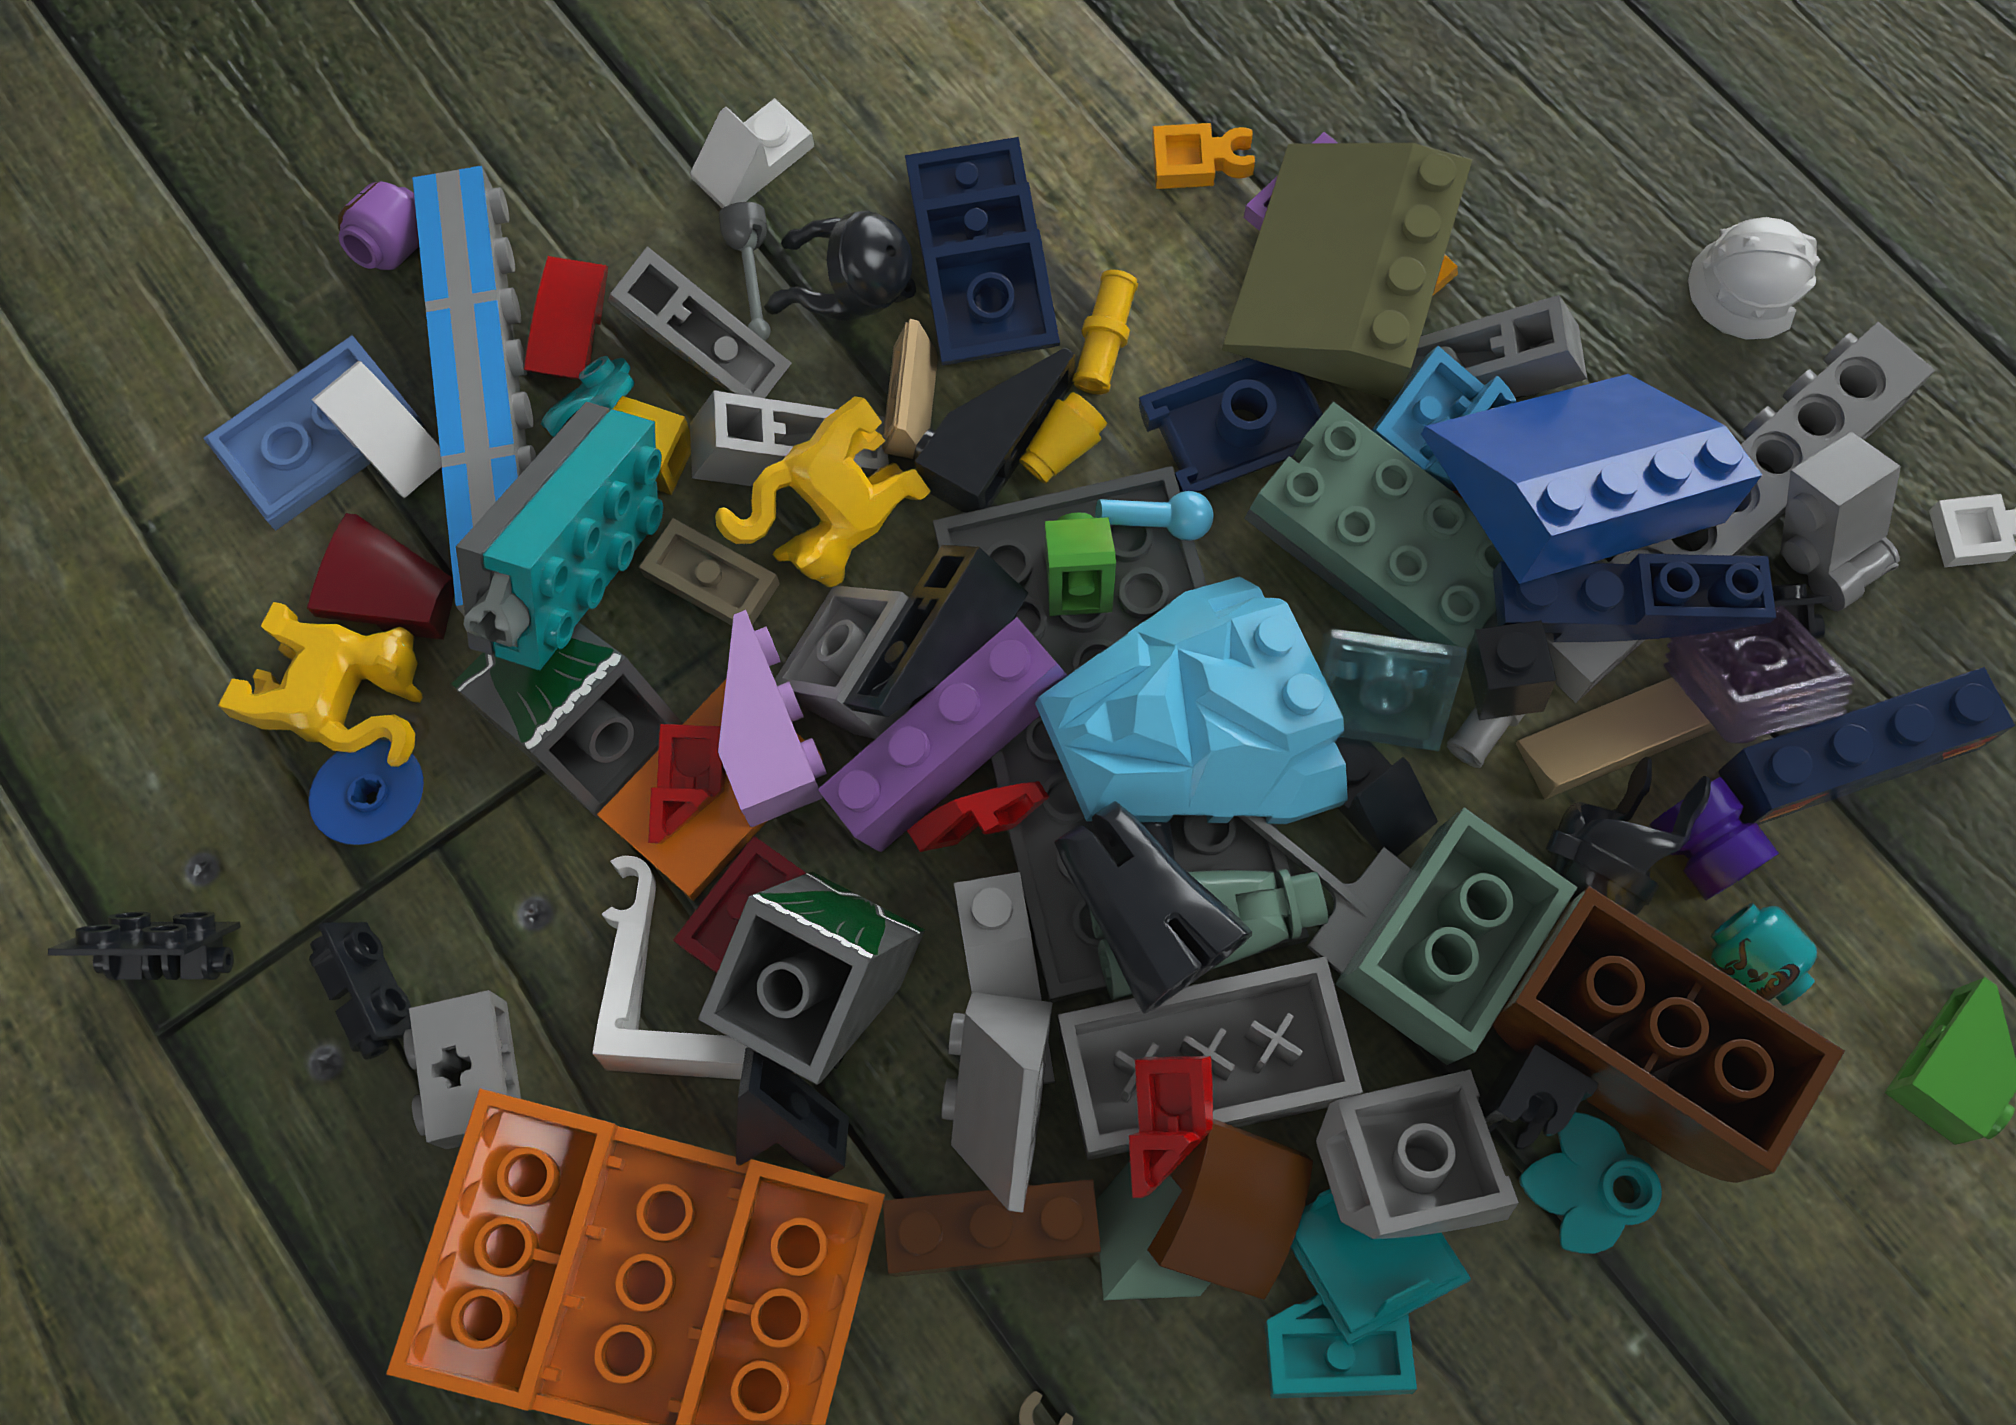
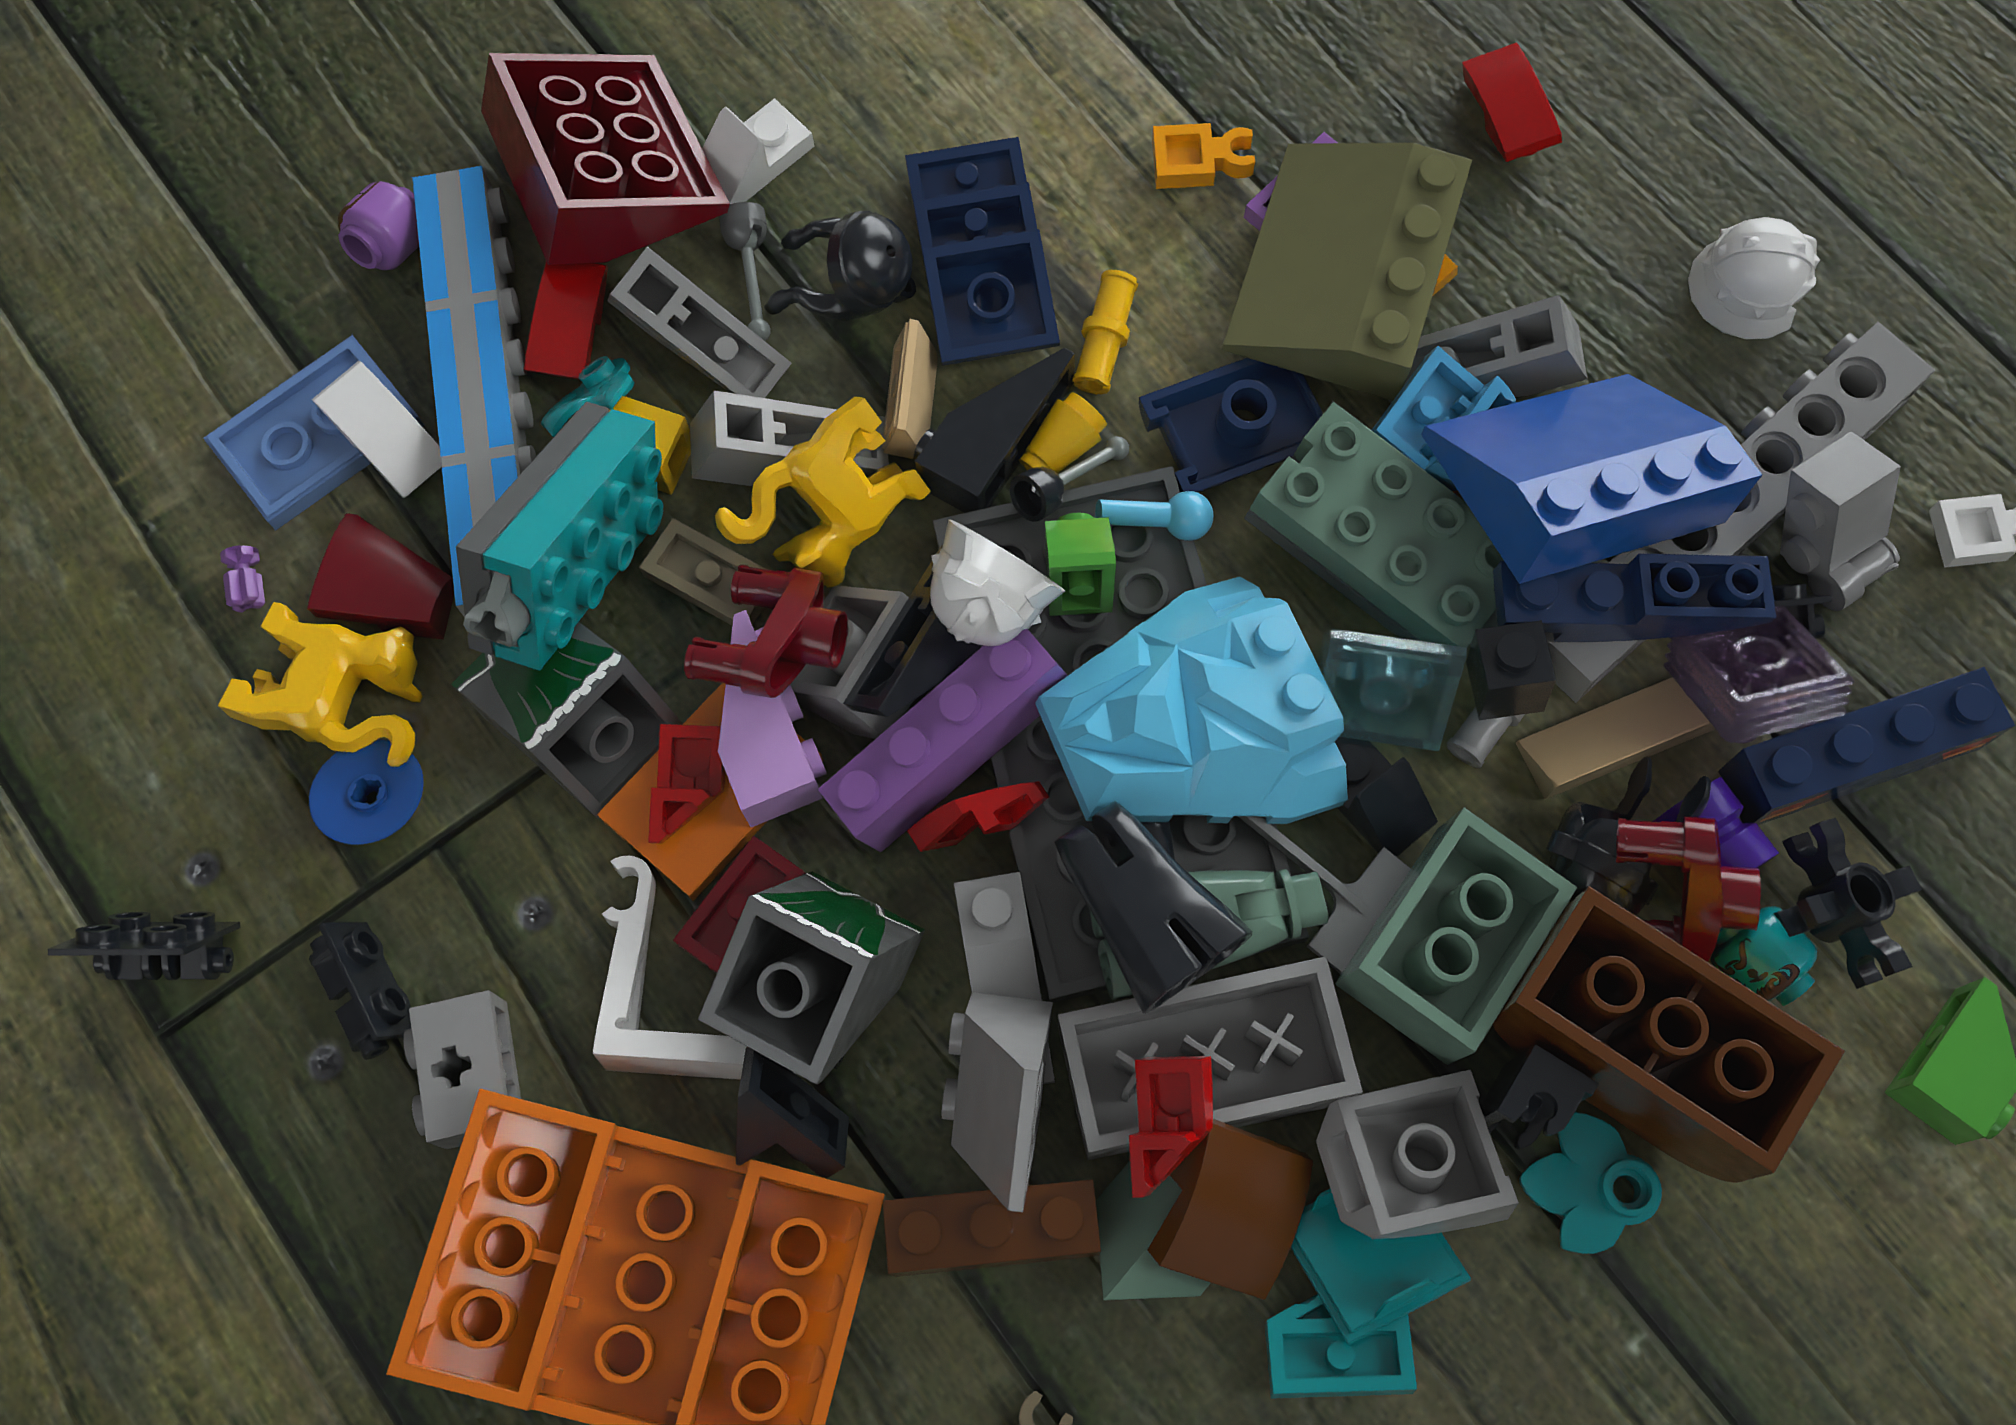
(242, 584): none -> medium lavender piece
(597, 152): none -> dark red slope
(793, 636): none -> dark red connector
(985, 590): none -> white helmet
(1040, 489): none -> black hinge
(1512, 102): none -> red slope
(1711, 893): none -> dark red connector
(1847, 903): none -> black pin

